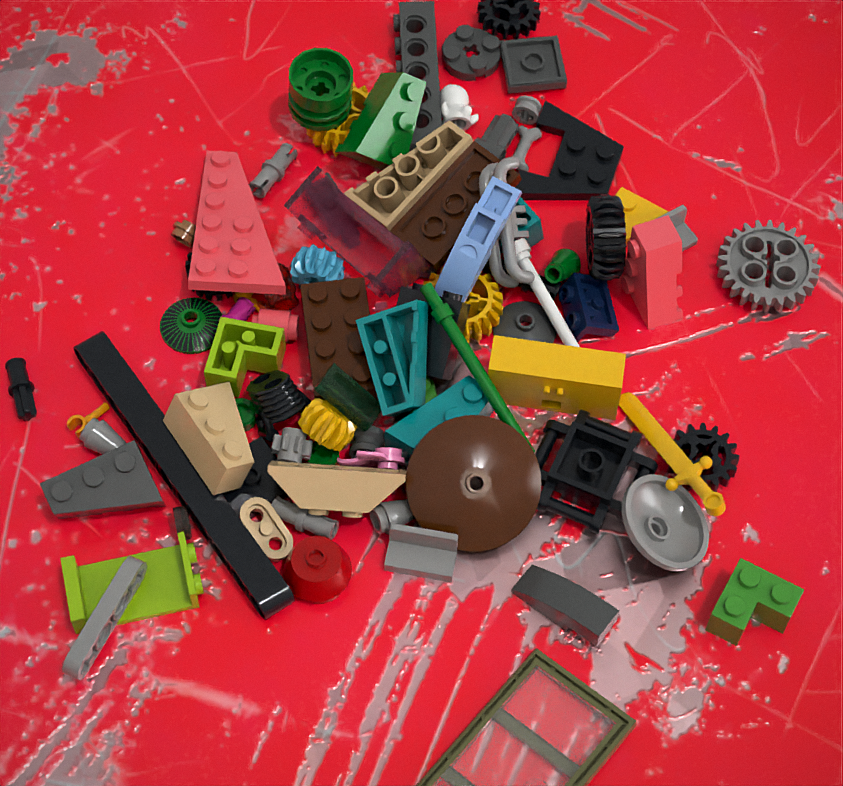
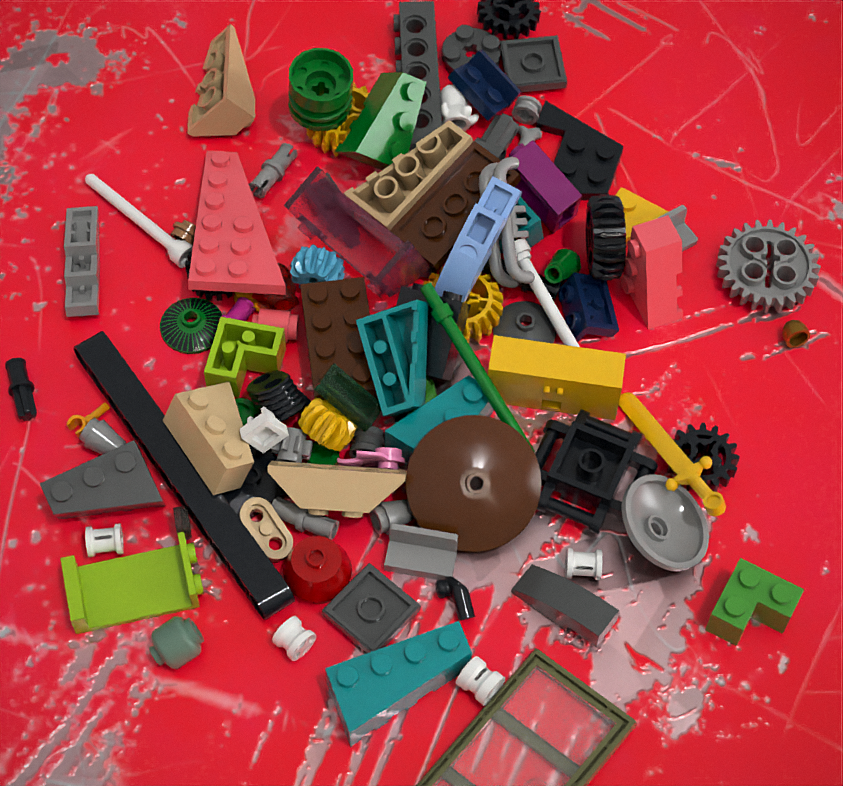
(82, 261): none -> light grey slope
(104, 540): none -> white bush
(104, 618): light grey beam -> none
(176, 642): none -> sand green head
(177, 249): none -> white piece
(225, 92): none -> tan wedge
(263, 431): none -> white tile
(294, 638): none -> white wheel
(371, 609): none -> dark grey plate
(395, 677): none -> teal wedge
(459, 593): none -> black arm
(480, 680): none -> white wheel
(485, 85): none -> dark blue bracket
(545, 187): none -> magenta window
(583, 563): none -> white bush
(795, 333): none -> pearl gold hinge

